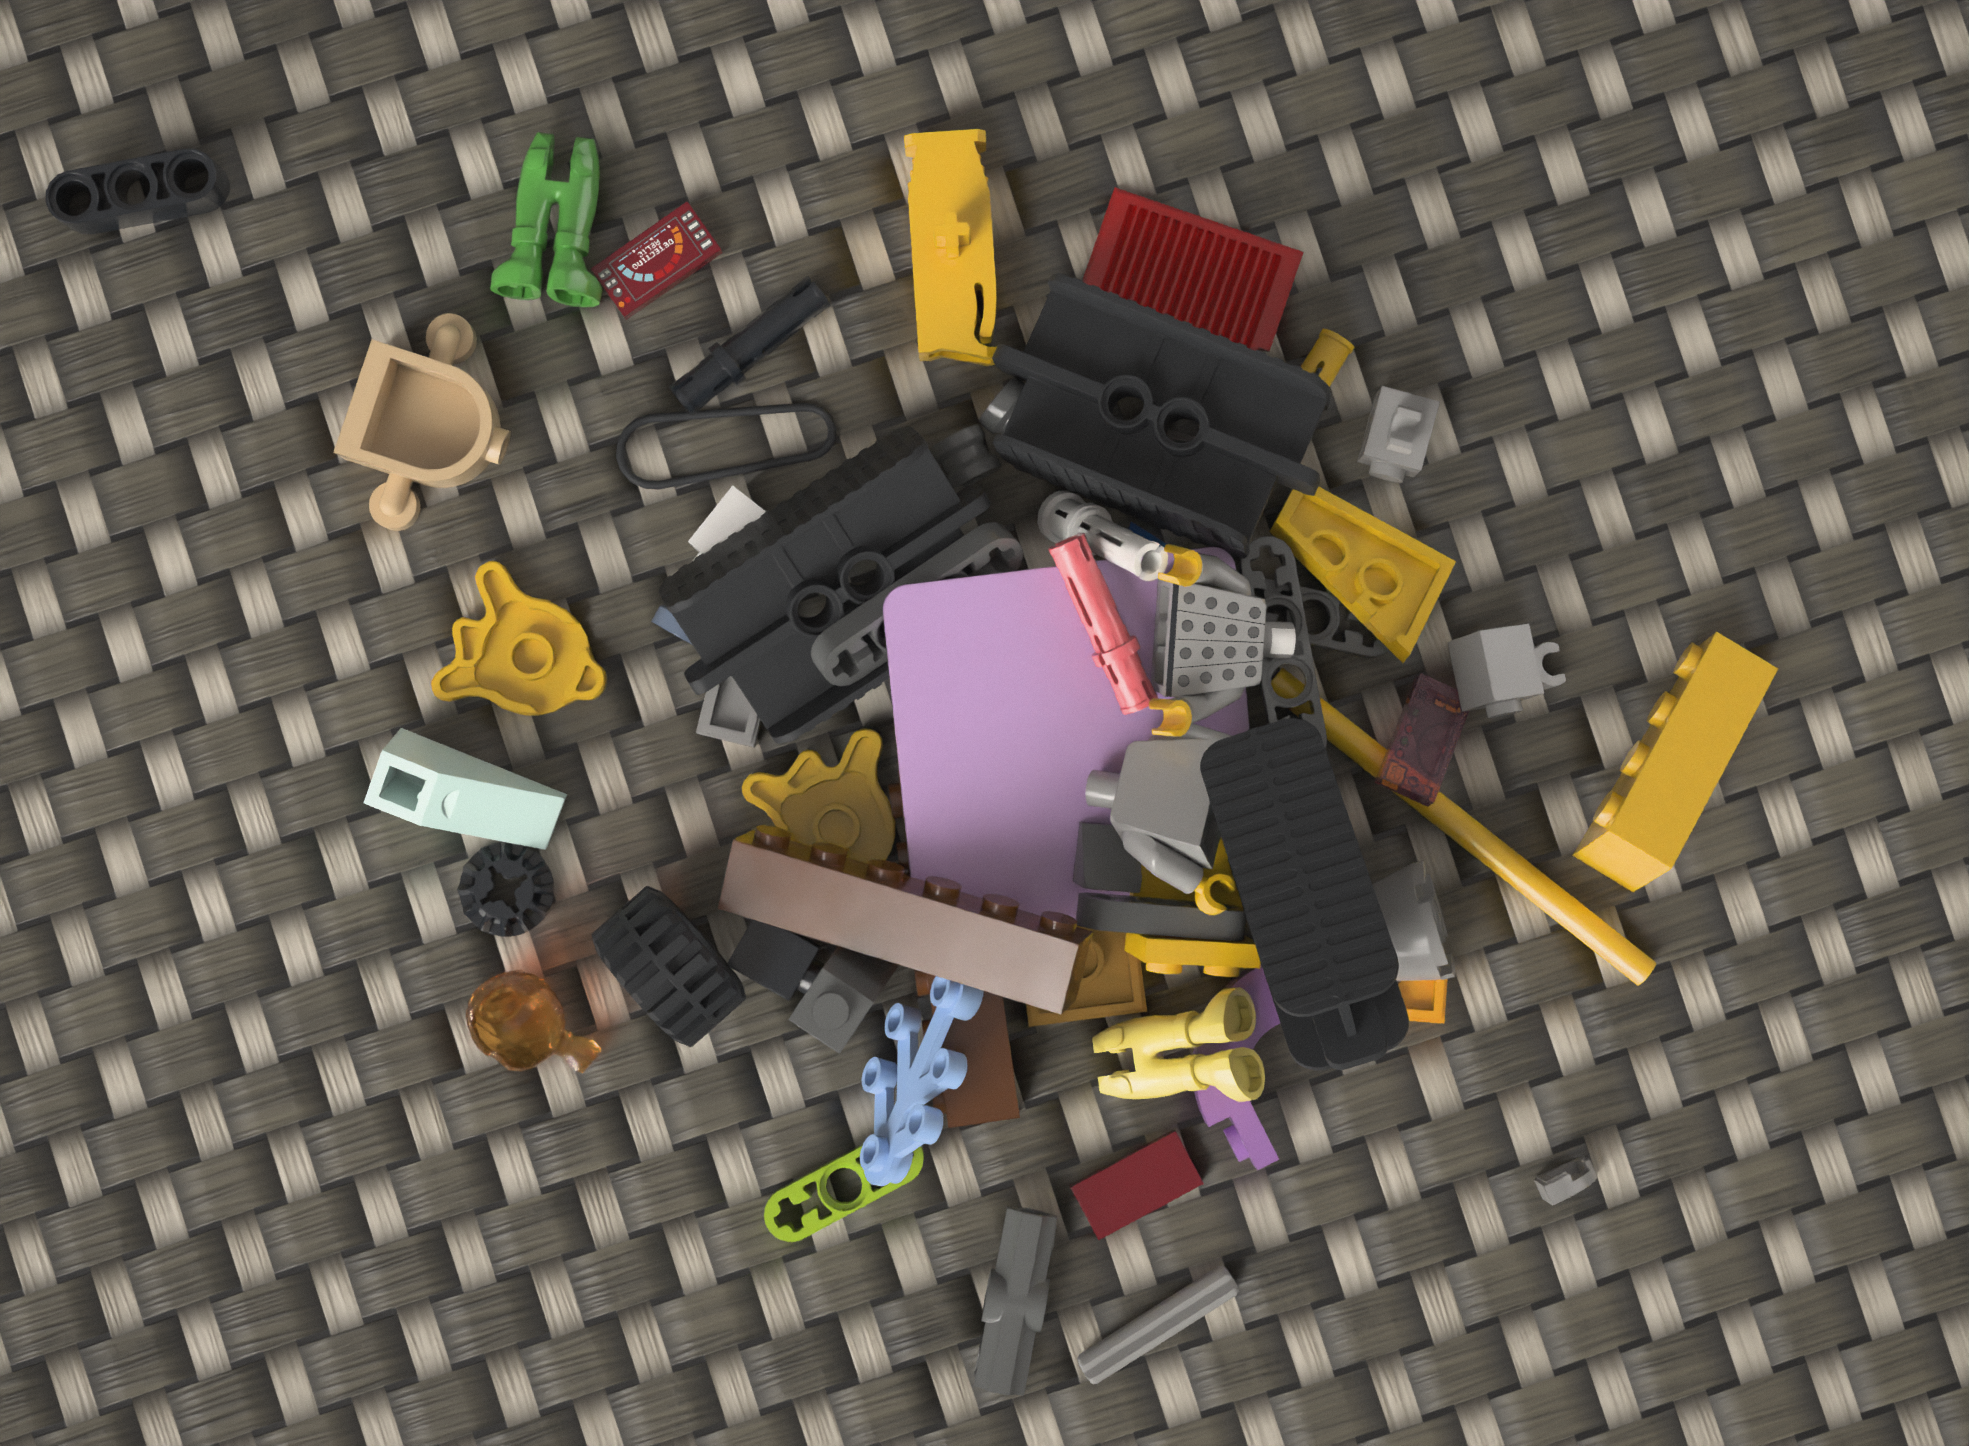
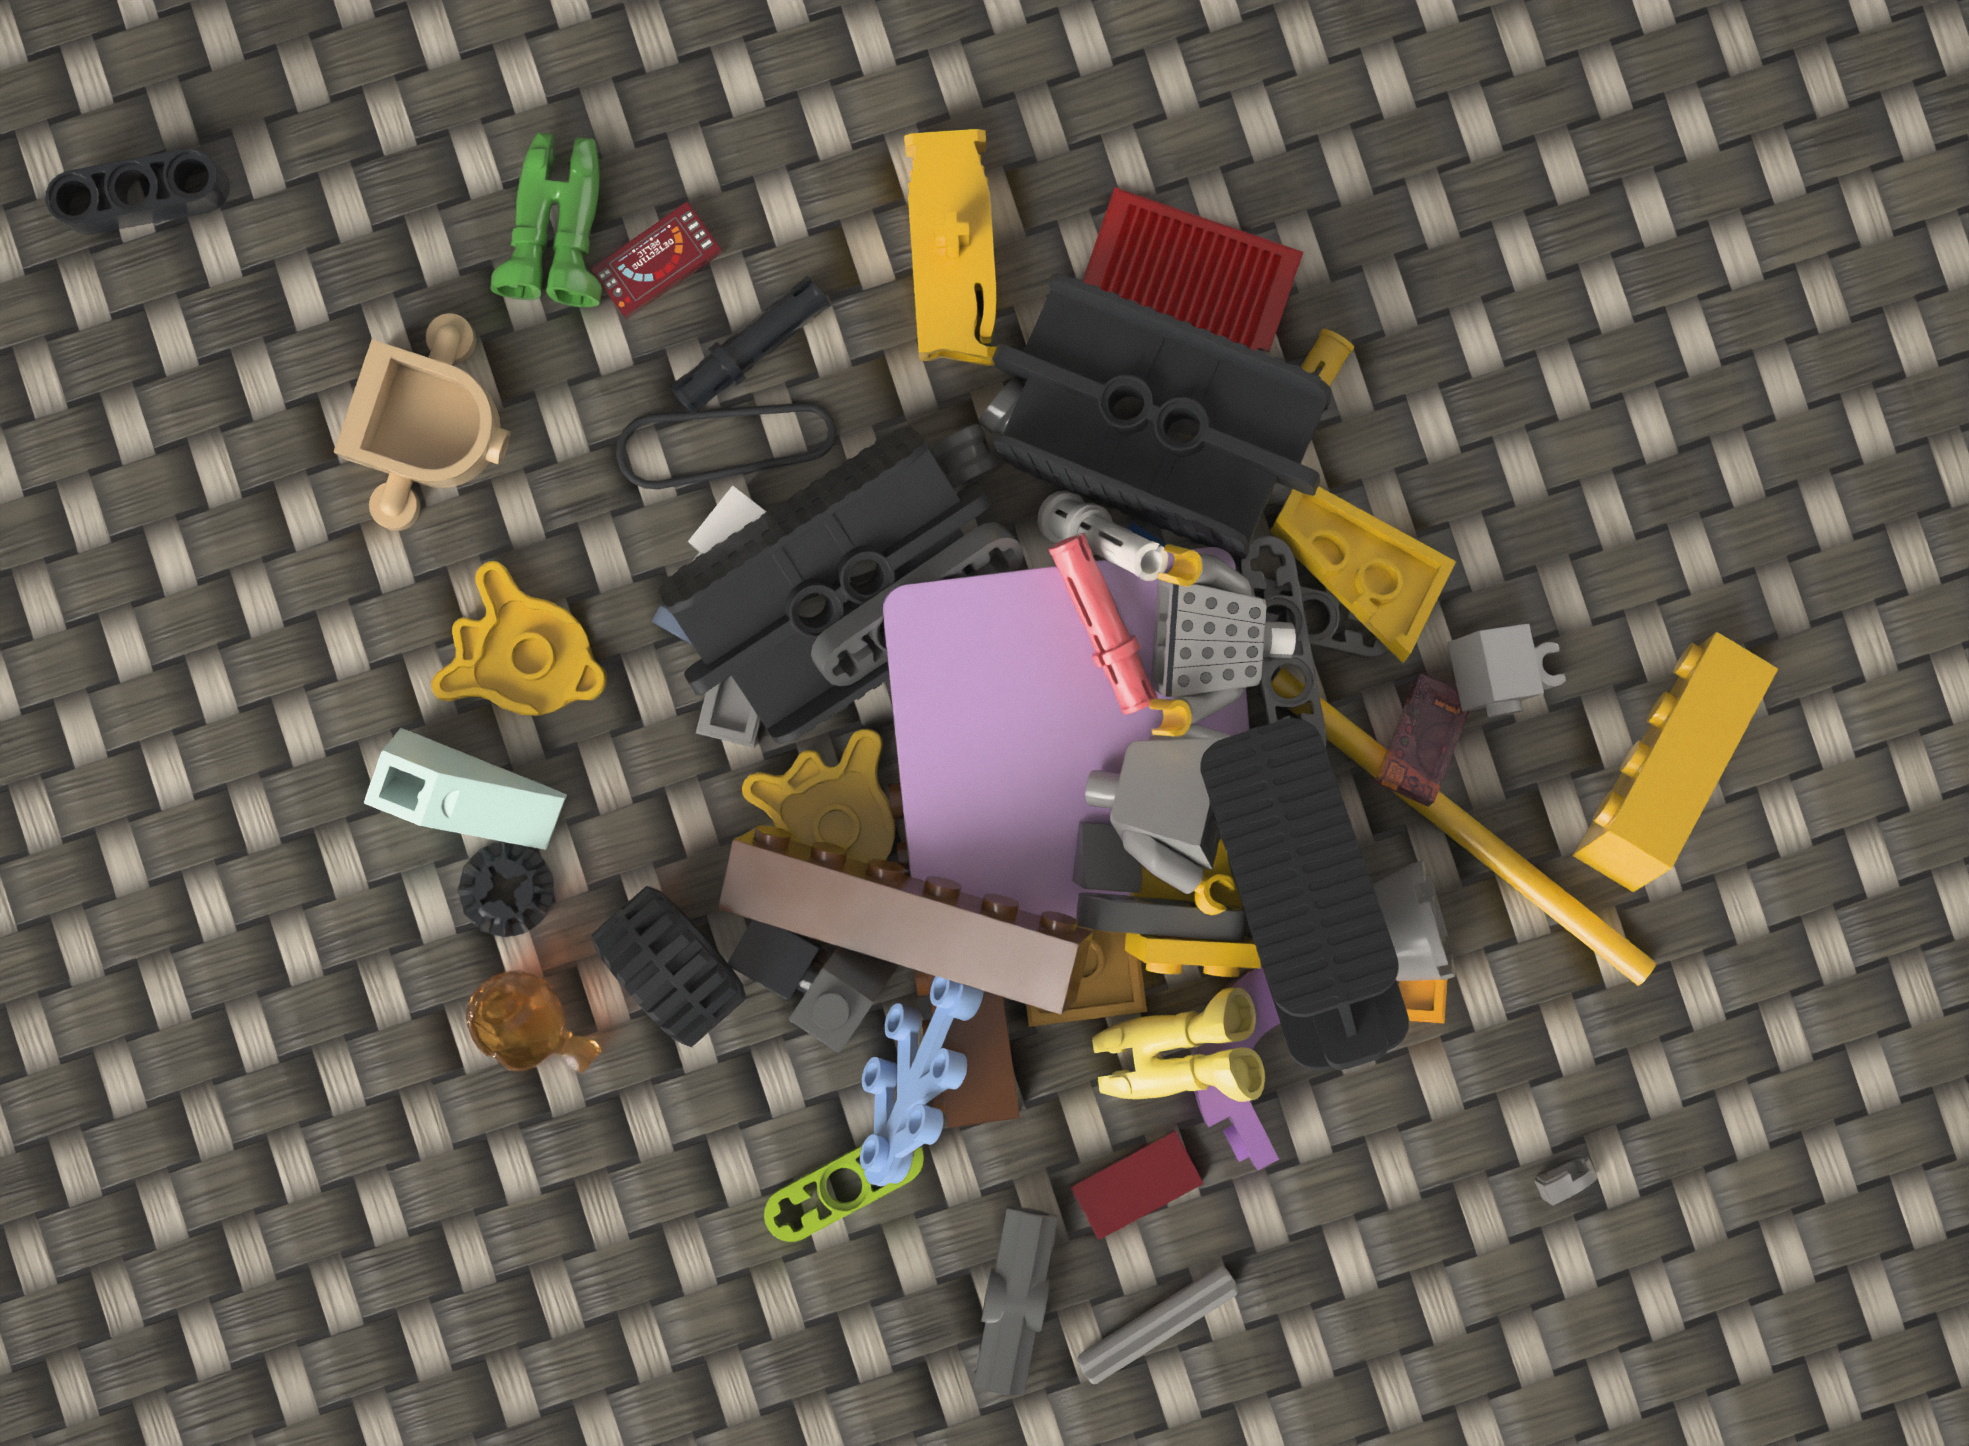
(1397, 434): light grey brick -> none

